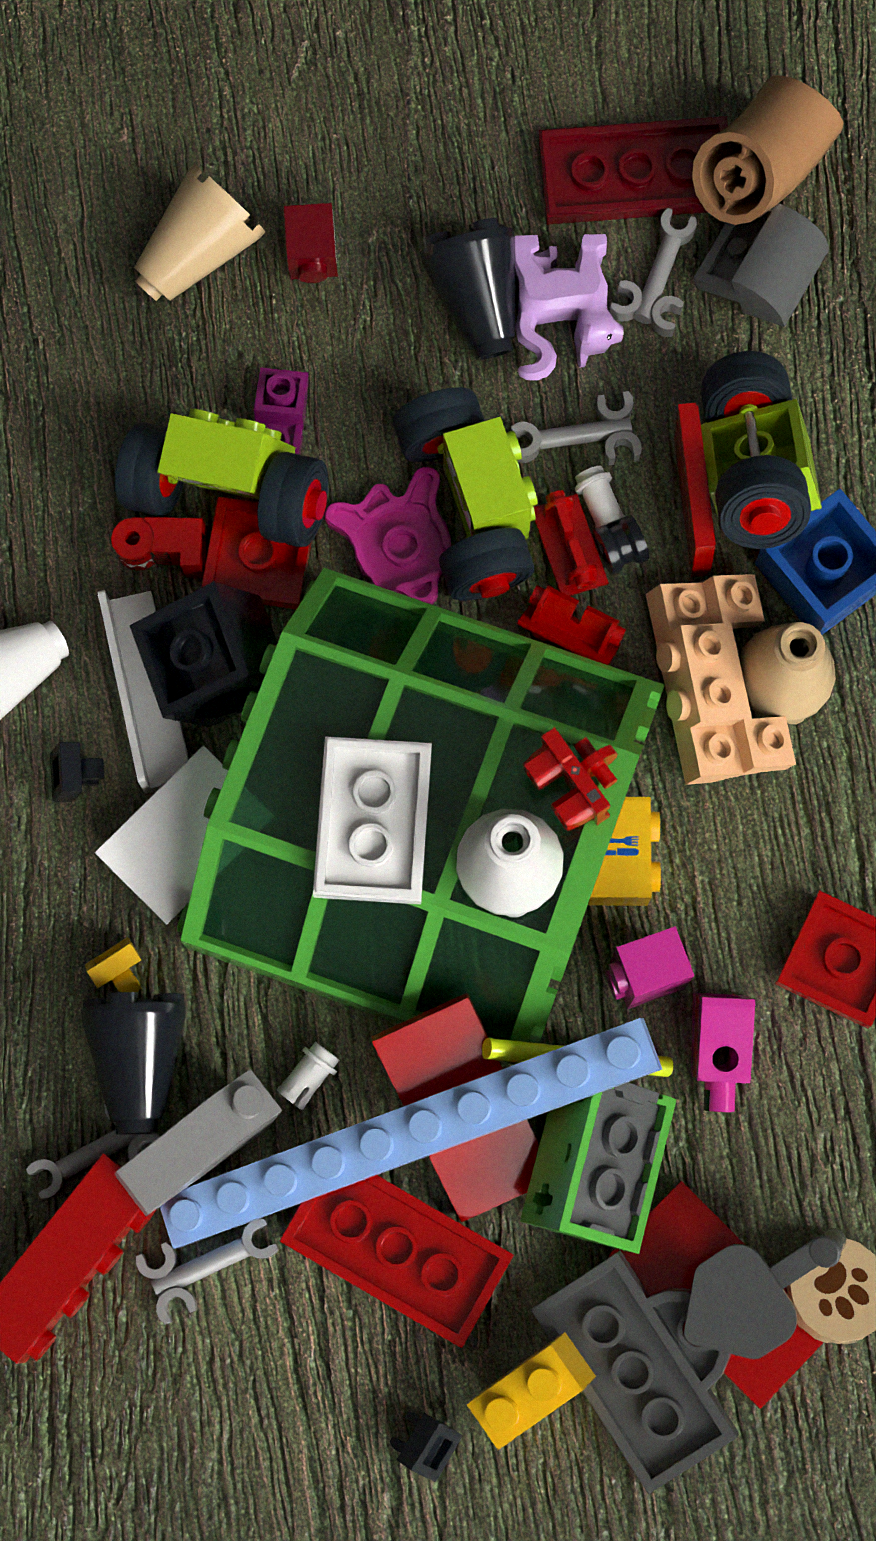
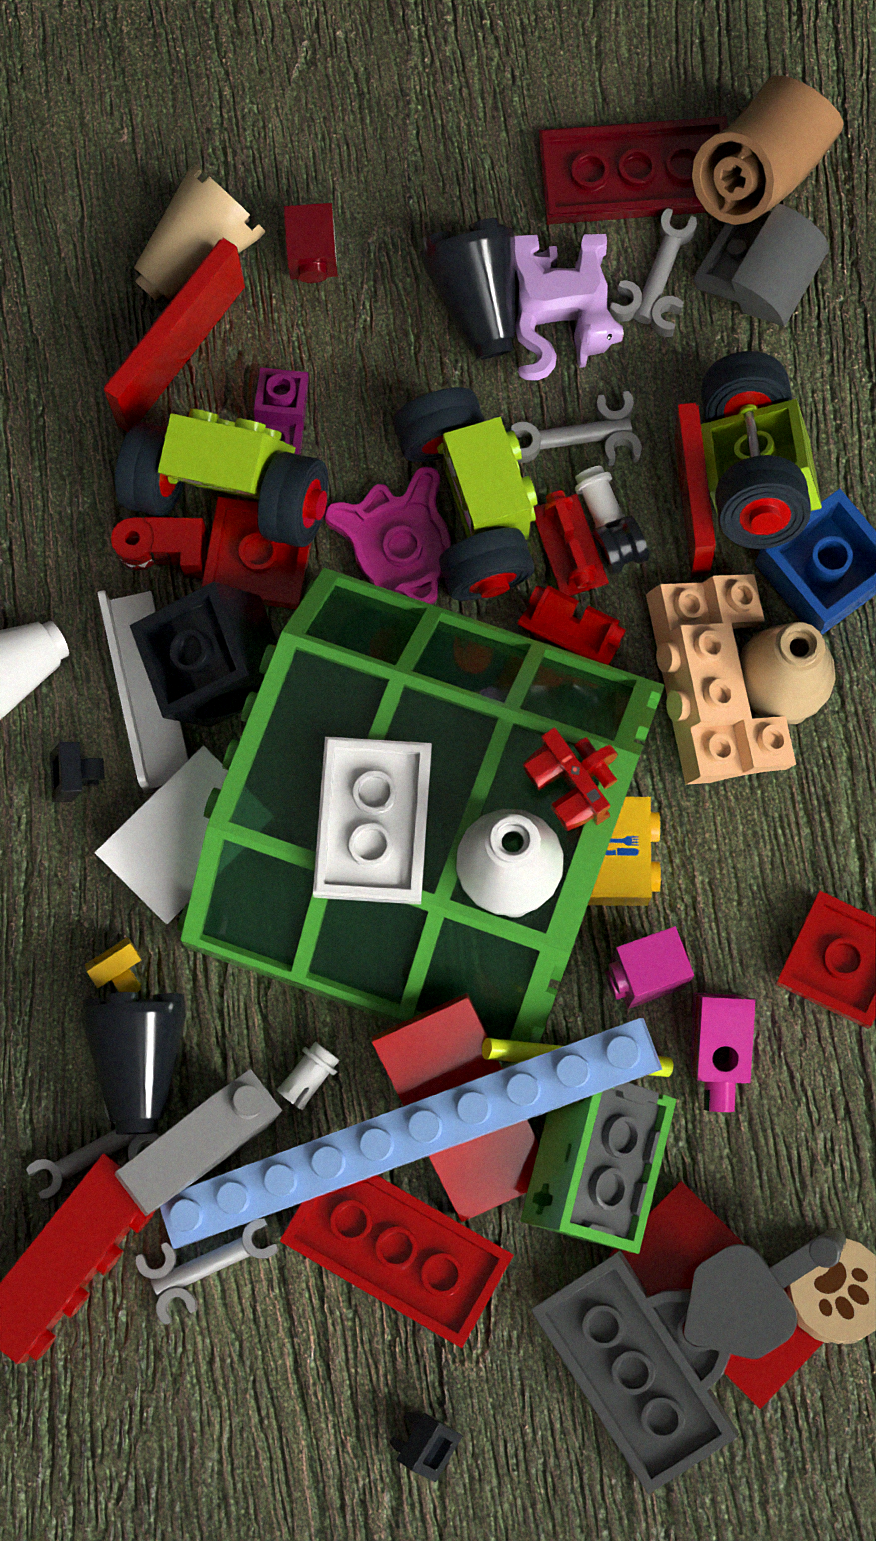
(175, 335): none -> red tile
(531, 1390): yellow brick -> none

